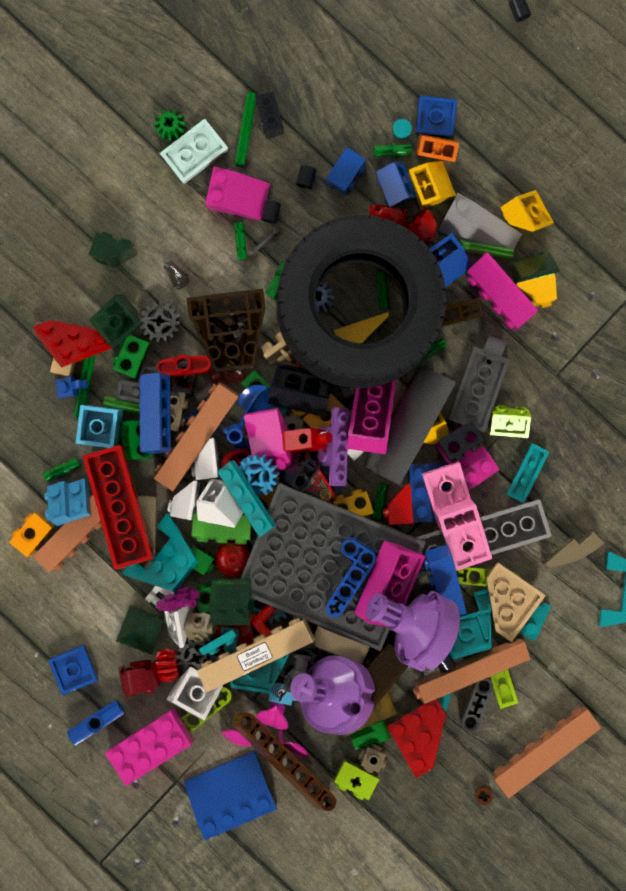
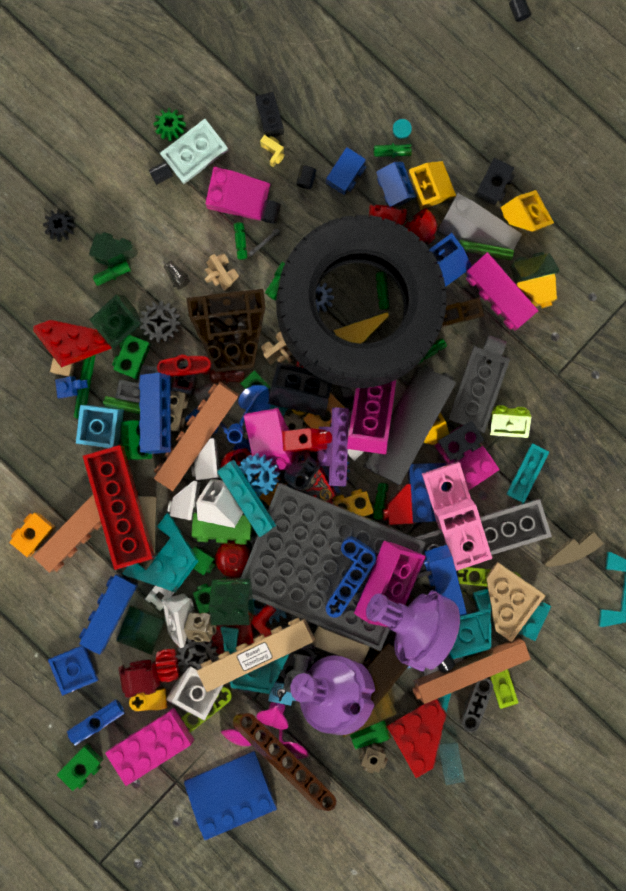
(58, 232): none -> black gear
(61, 469): green axle -> none
(67, 501): dark azure plate -> none
(69, 773): none -> green brick
(108, 614): none -> blue brick
(111, 273): none -> green axle
(154, 701): none -> yellow piece
(160, 173): none -> black beam
(182, 598): magenta plate -> none
(213, 647): teal plate -> none
(218, 274): none -> tan hips
(245, 130): green axle -> none
(272, 145): none -> light yellow bracket
(352, 770): lime brick -> none
(436, 116): blue plate -> none
(437, 148): orange brick -> none
(451, 763): none -> clear light blue plate
(479, 799): reddish brown bush -> none
(496, 170): none -> black brick
(546, 751): nougat brick -> none

